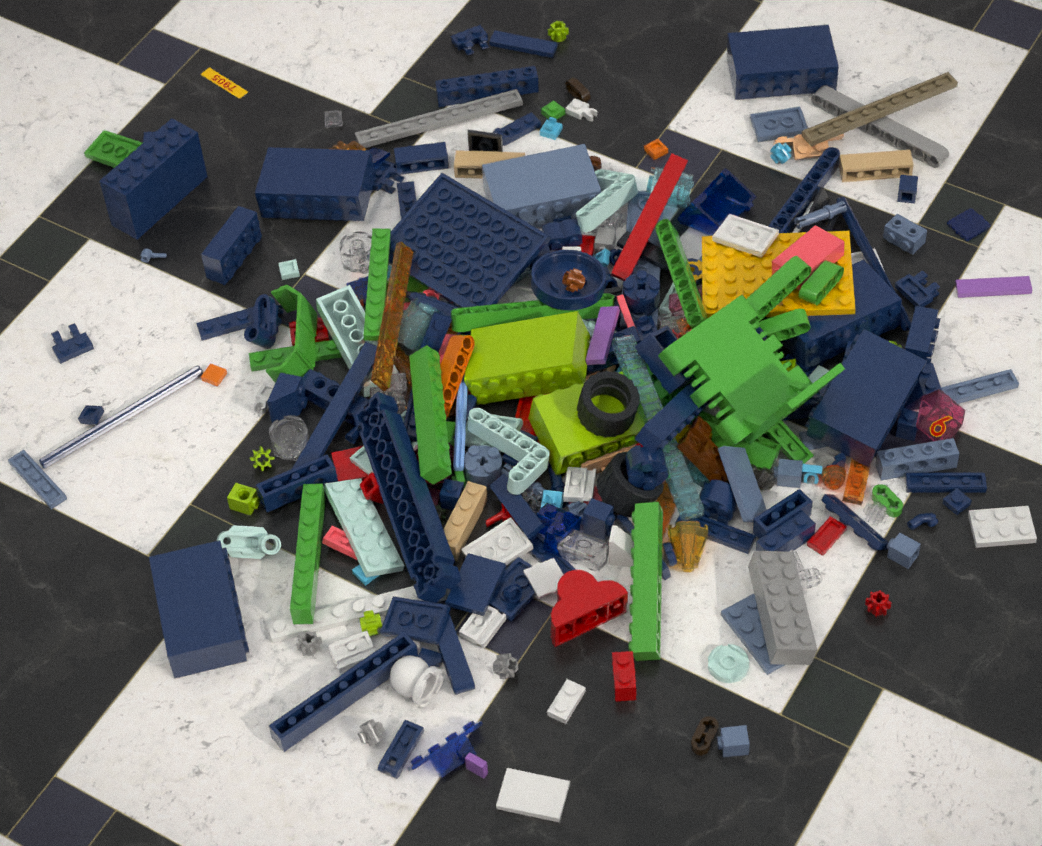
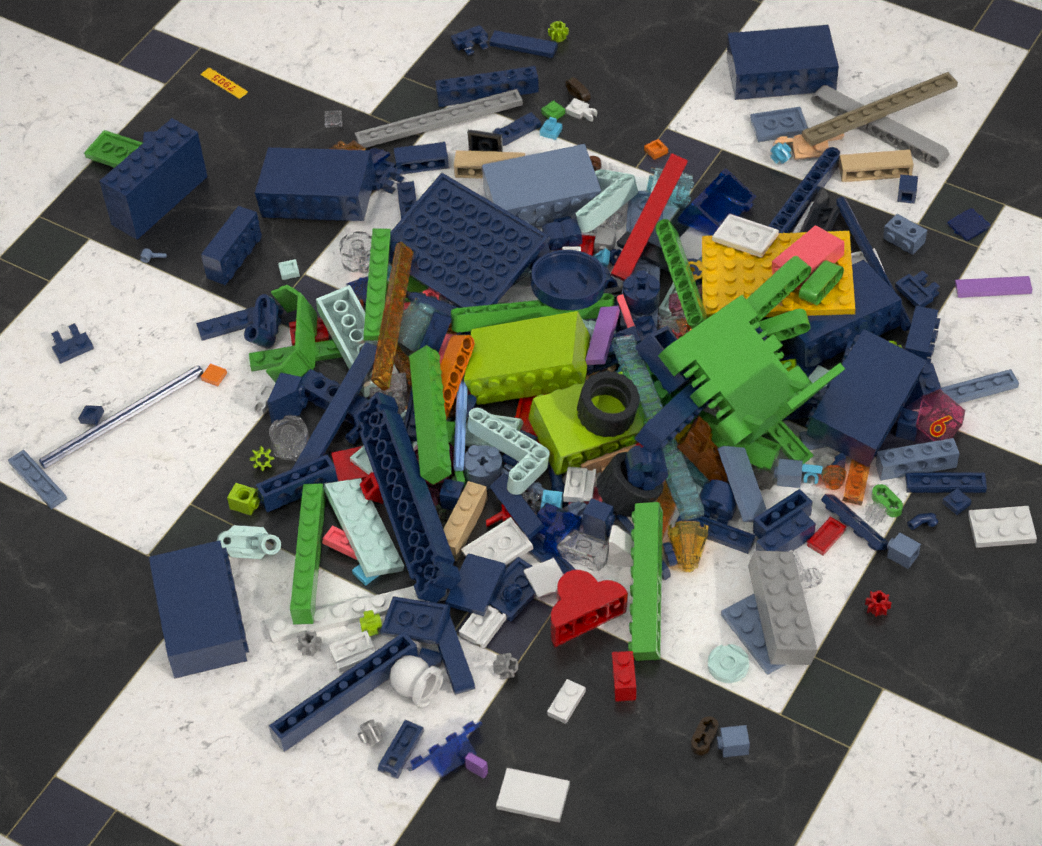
(573, 280): dark orange gear -> none
(827, 211): sand blue pin -> none

